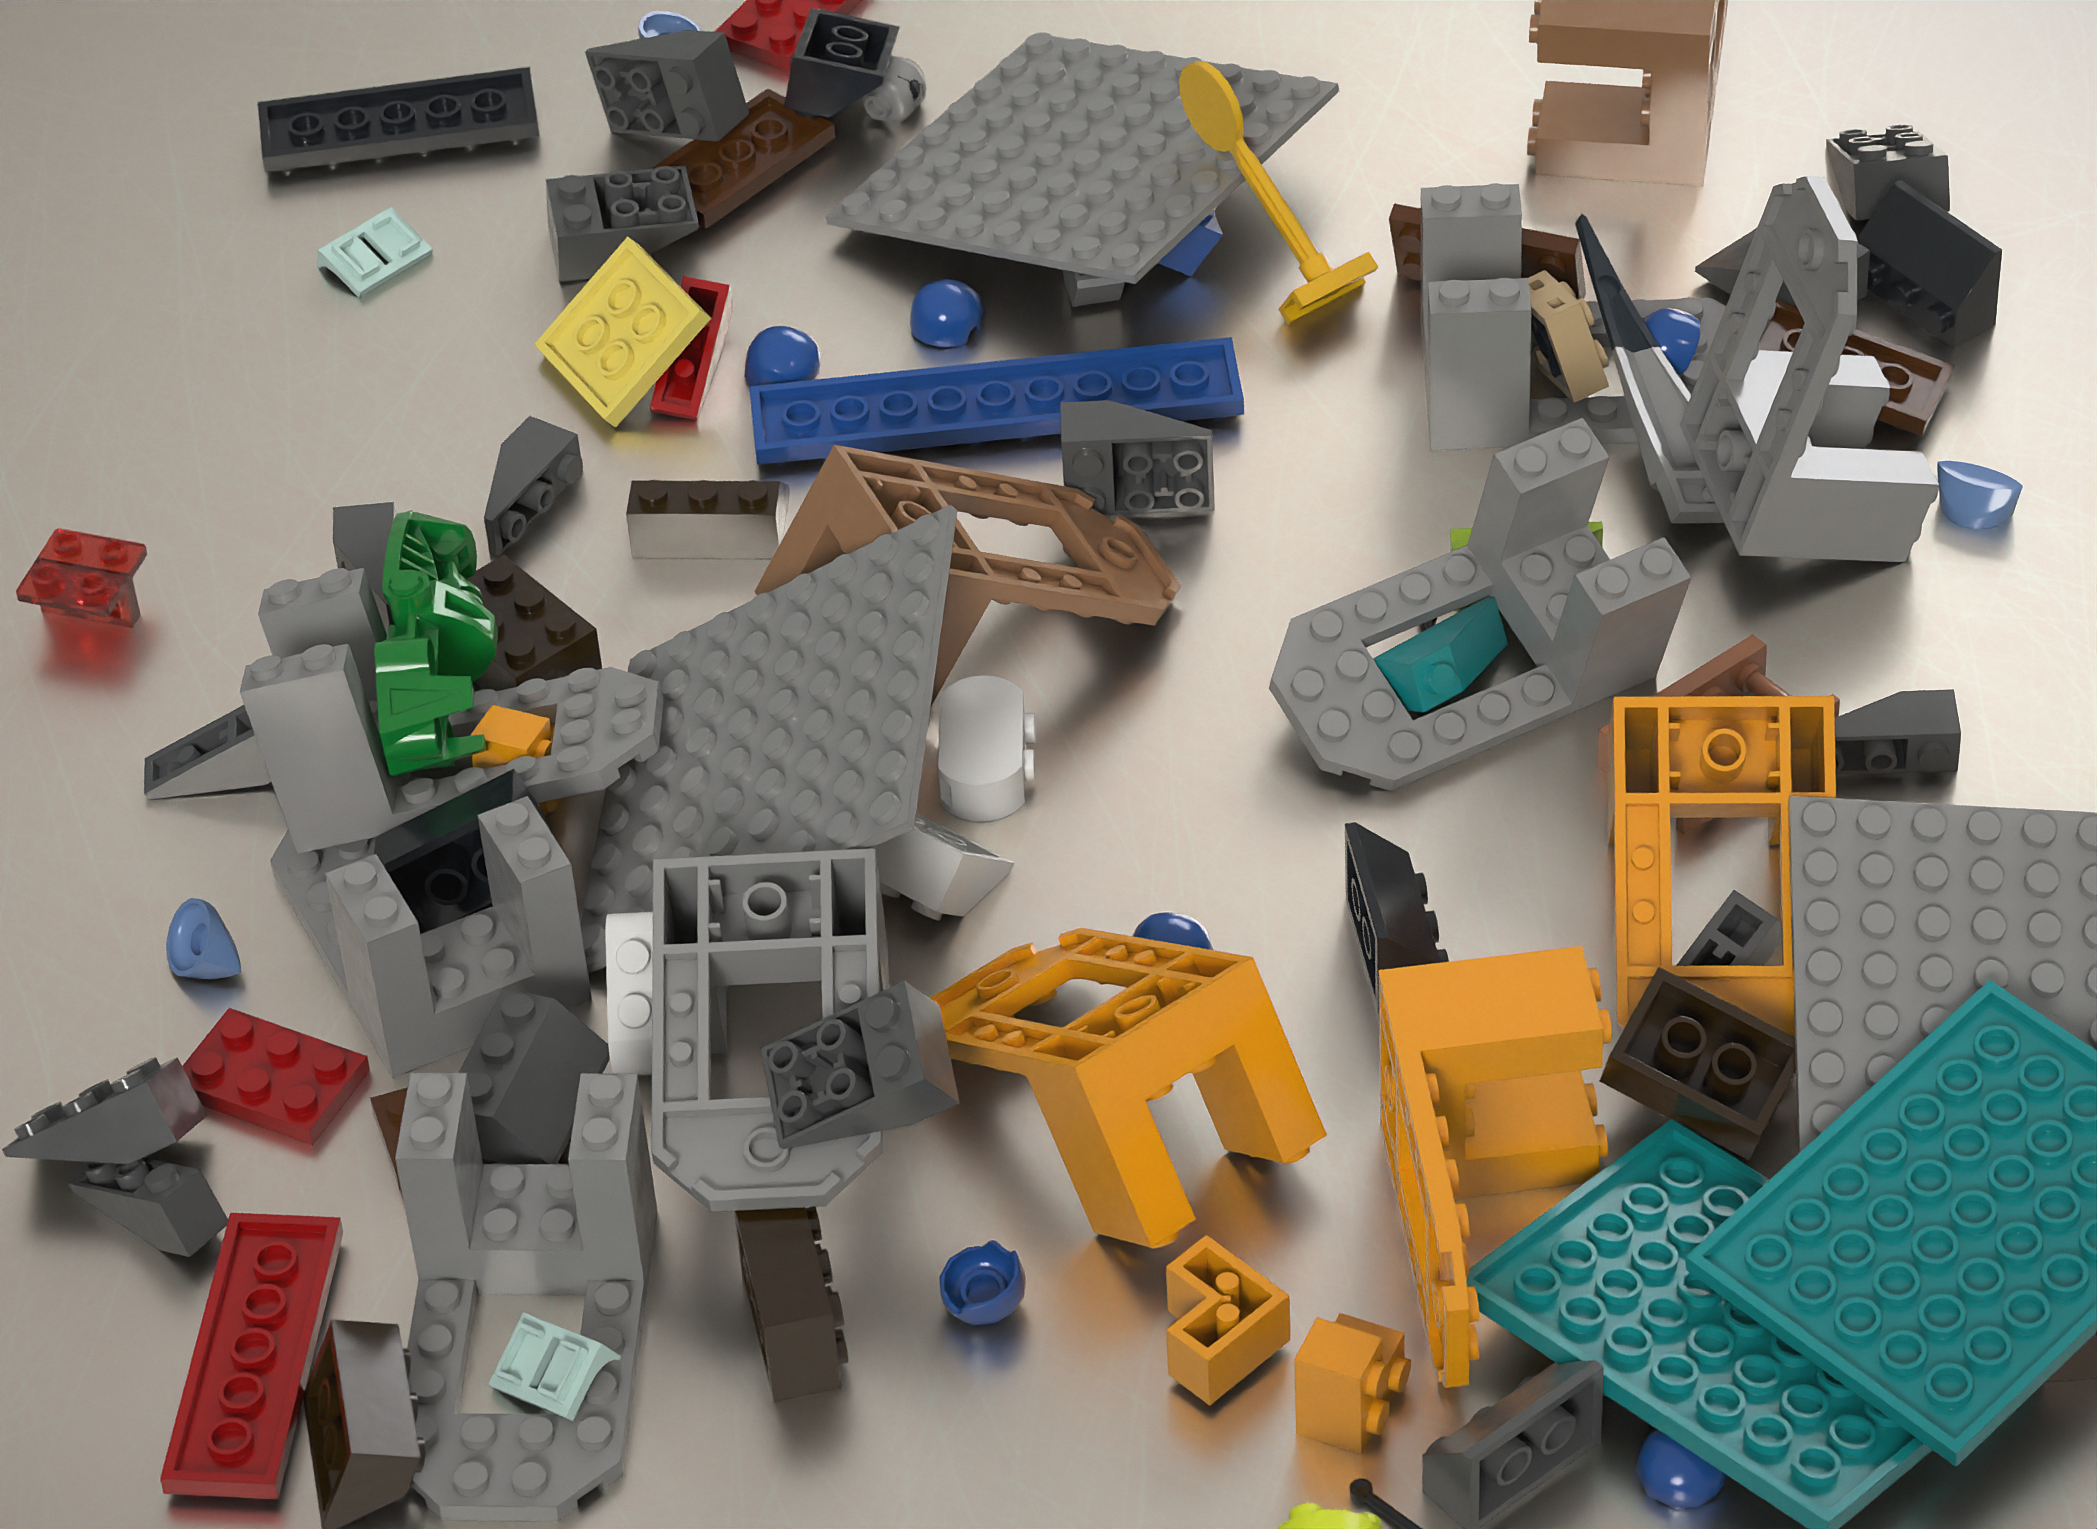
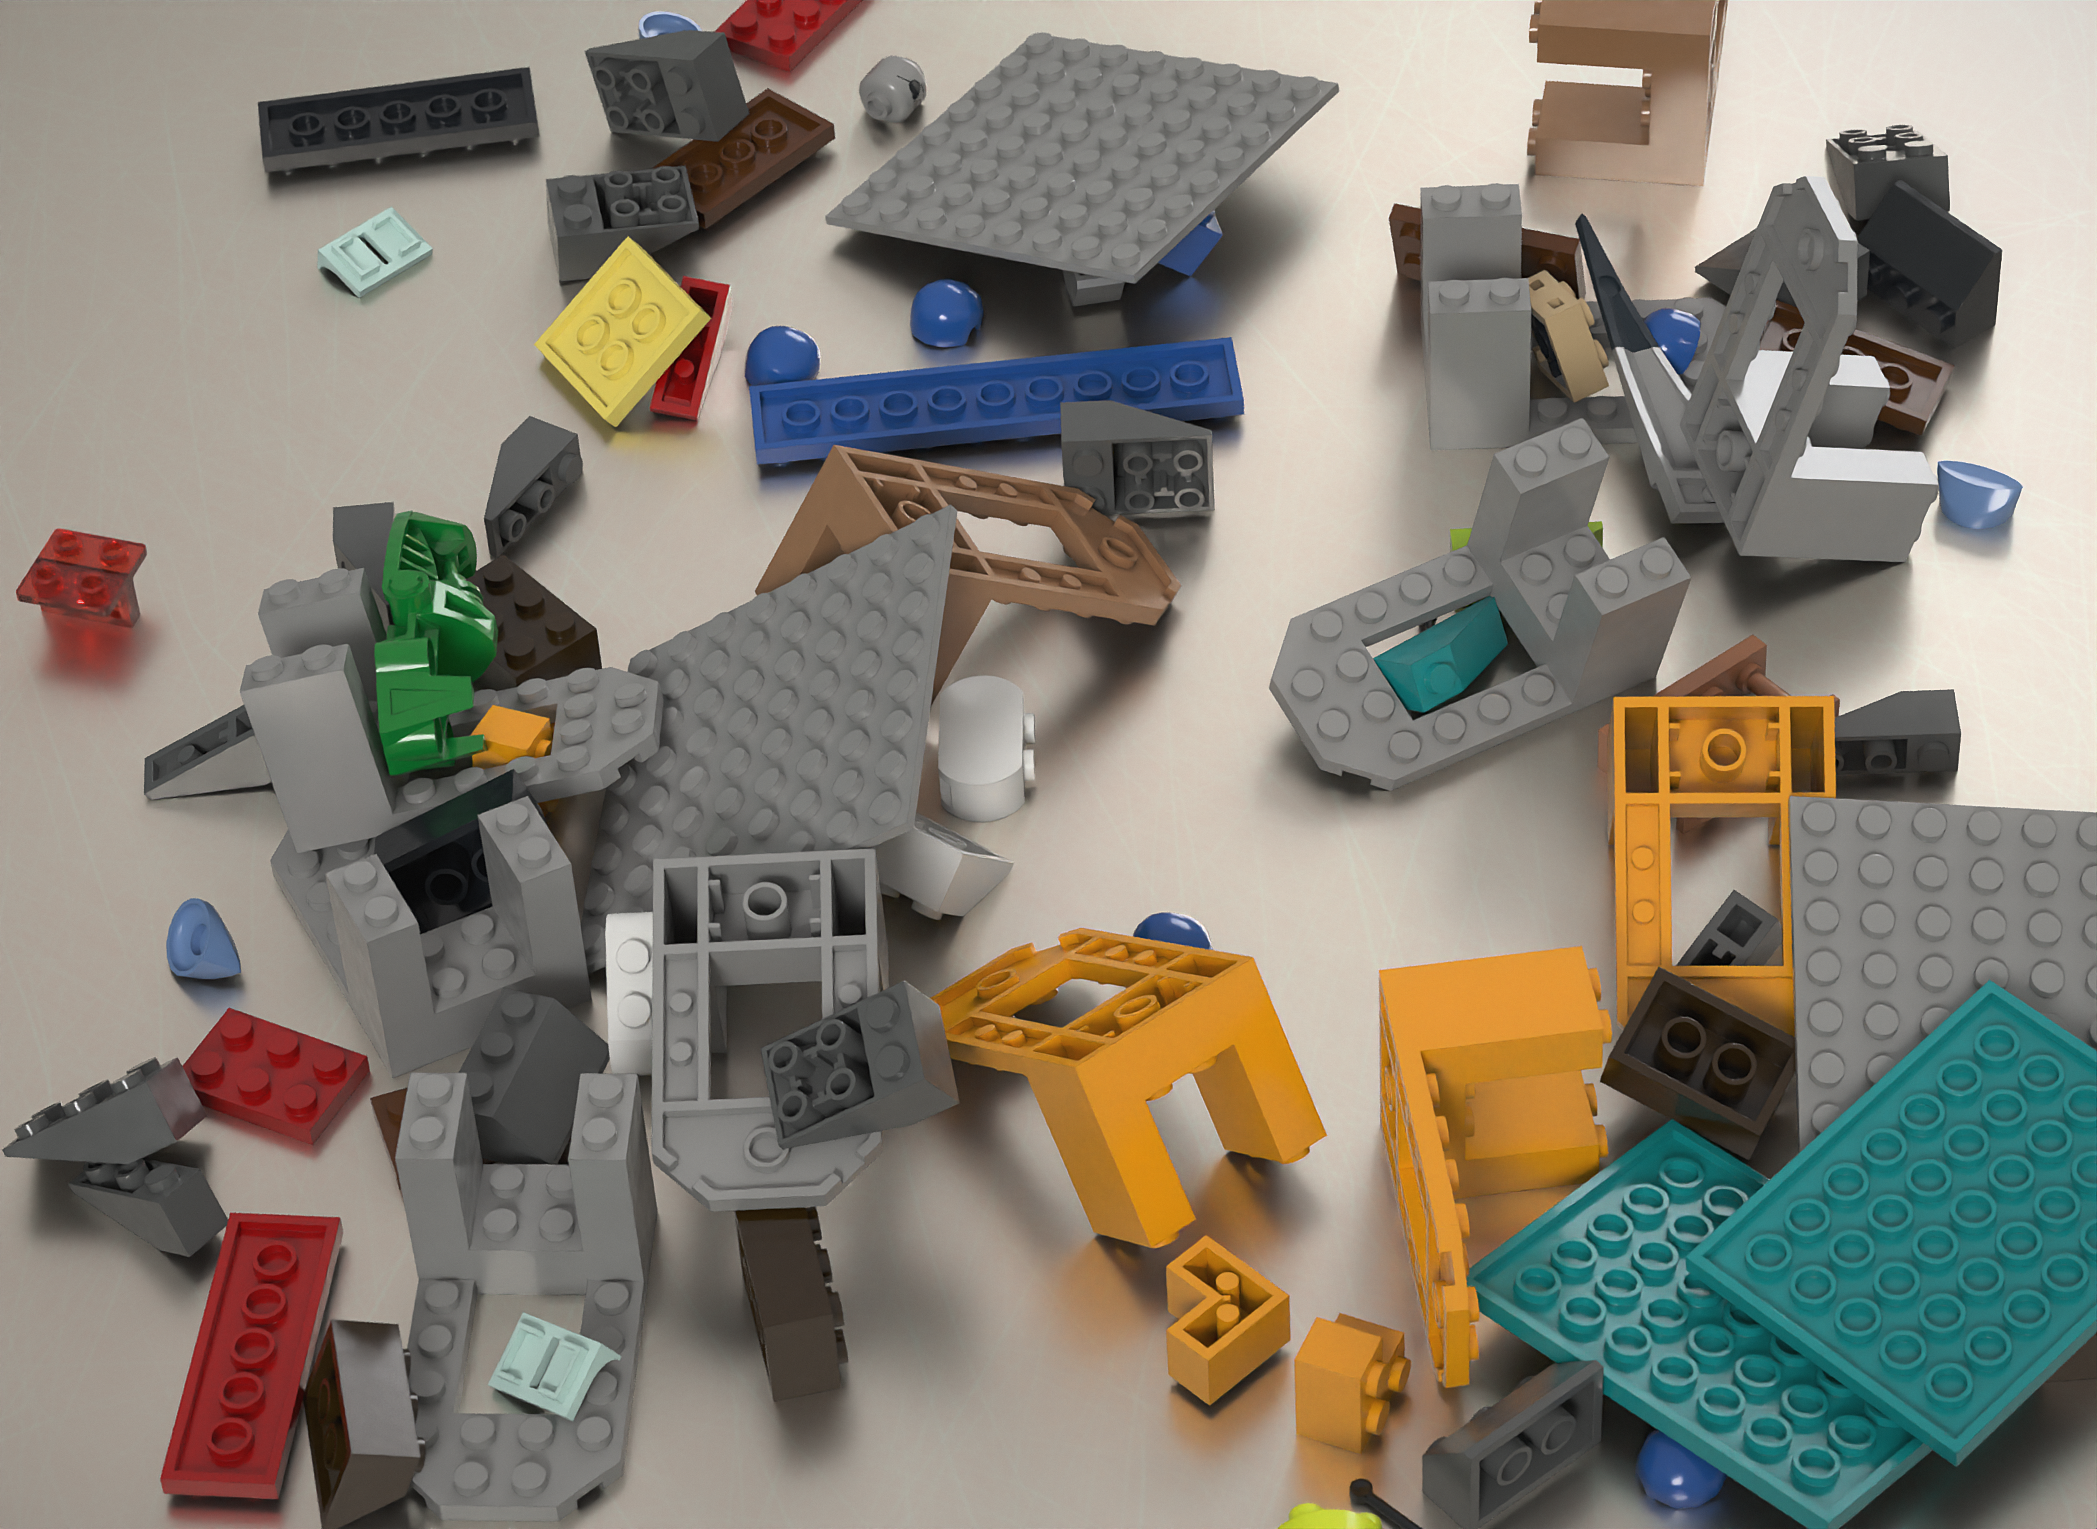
(706, 519): slope -> none
(837, 62): black slope -> none
(983, 1284): blue hair -> none
(1220, 124): yellow piece -> none
(1387, 906): black slope -> none

